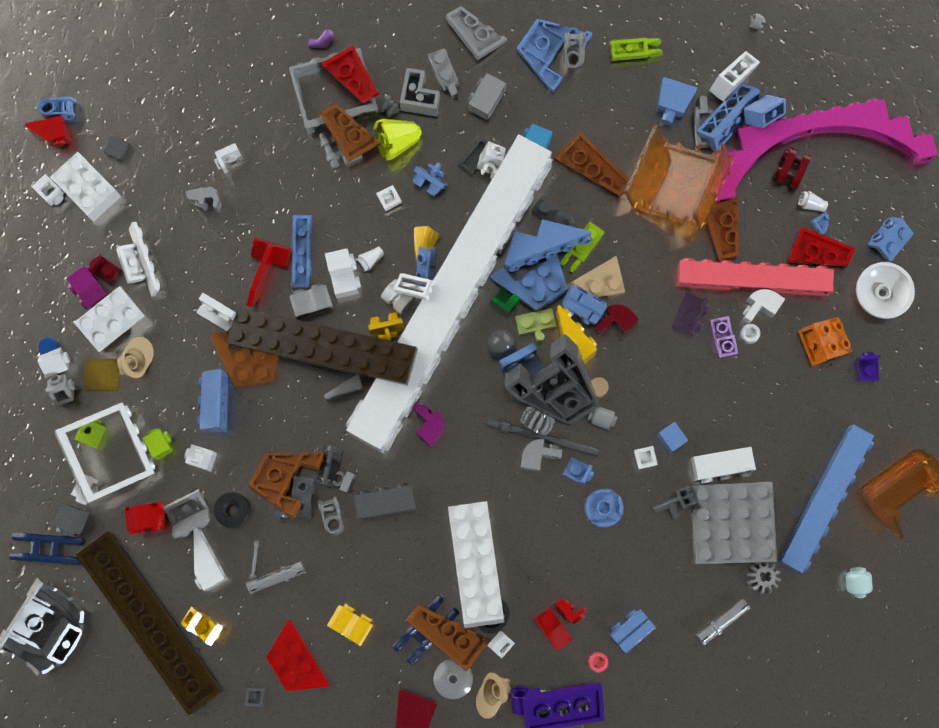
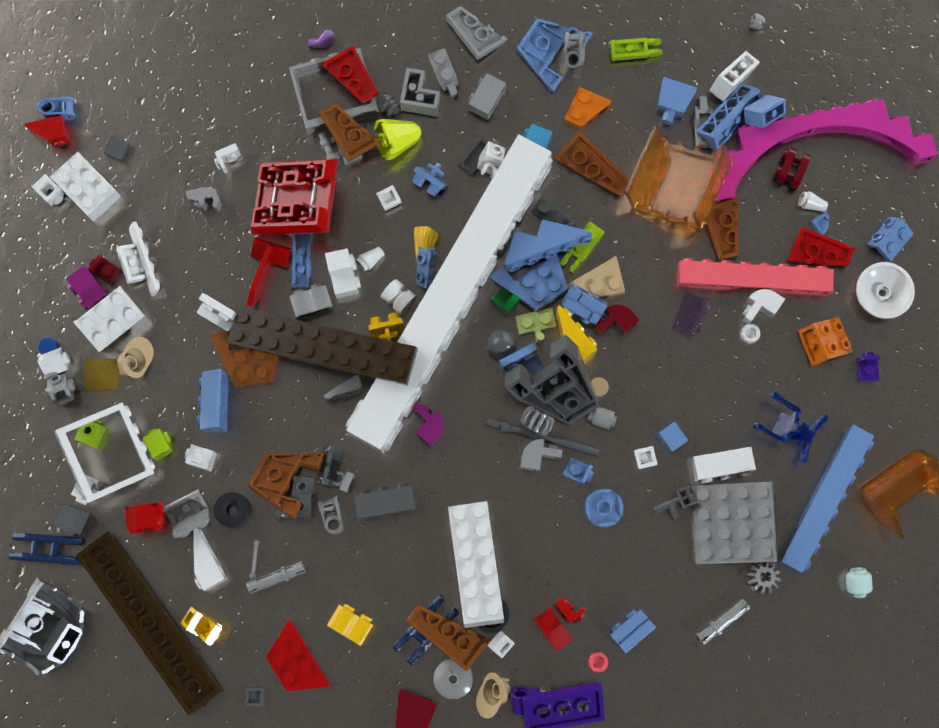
(303, 194): none -> red piece
(426, 290): white tile -> none
(585, 107): none -> orange wing
(723, 336): lavender slope -> none
(790, 427): none -> clear blue piece

